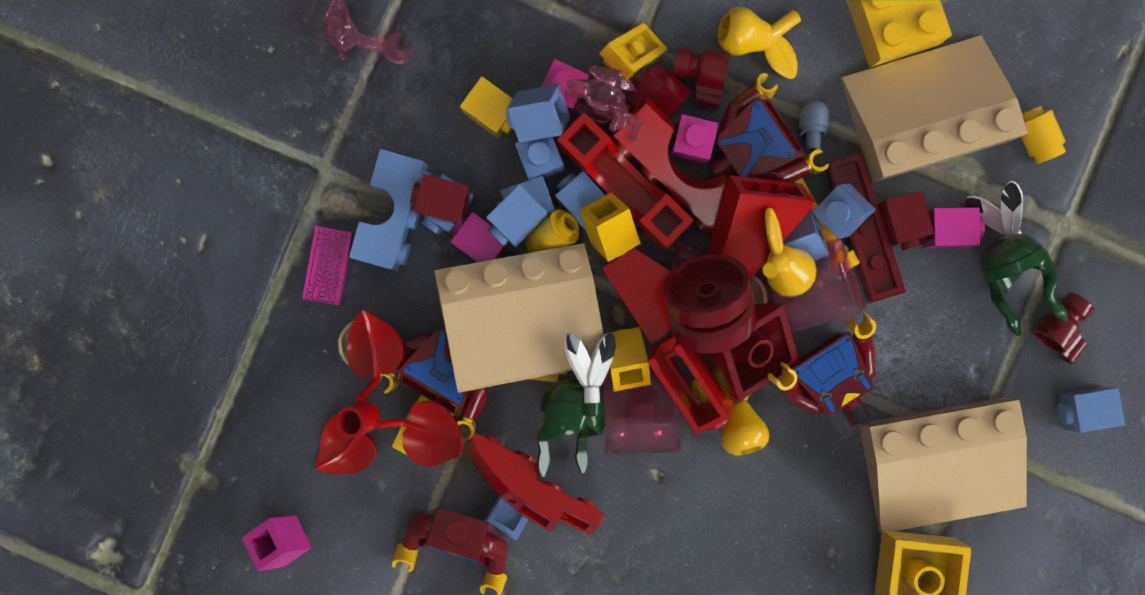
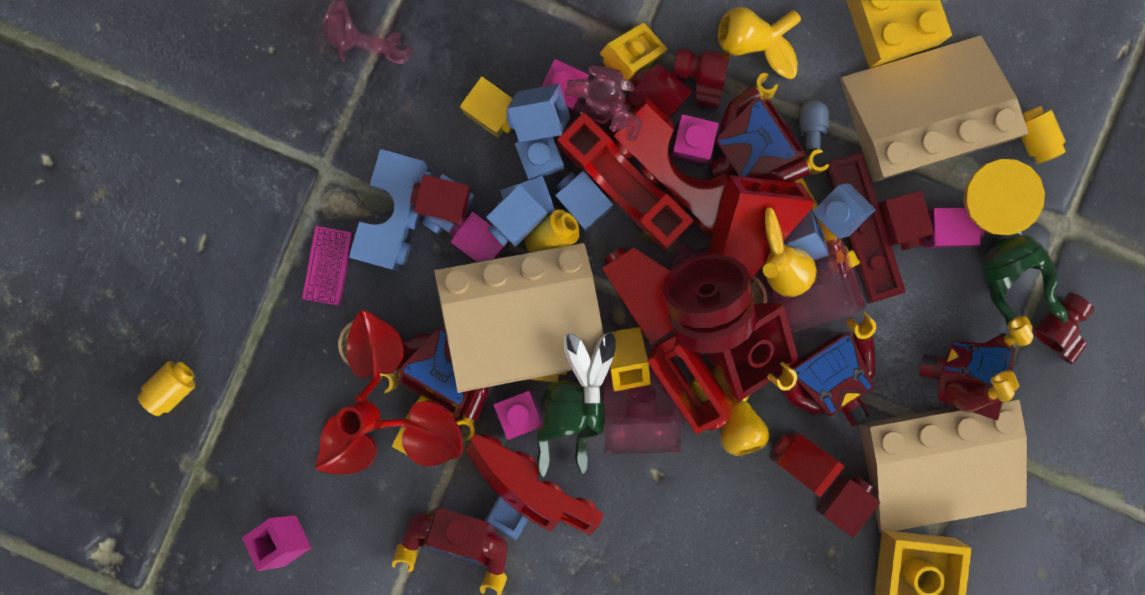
(166, 388): none -> yellow brick
(518, 414): none -> dark pink brick
(610, 226): yellow brick -> none
(806, 462): none -> red slope
(849, 504): none -> dark red brick
(979, 374): none -> torso
(1004, 197): none -> yellow tile
(1090, 409): medium blue brick -> none

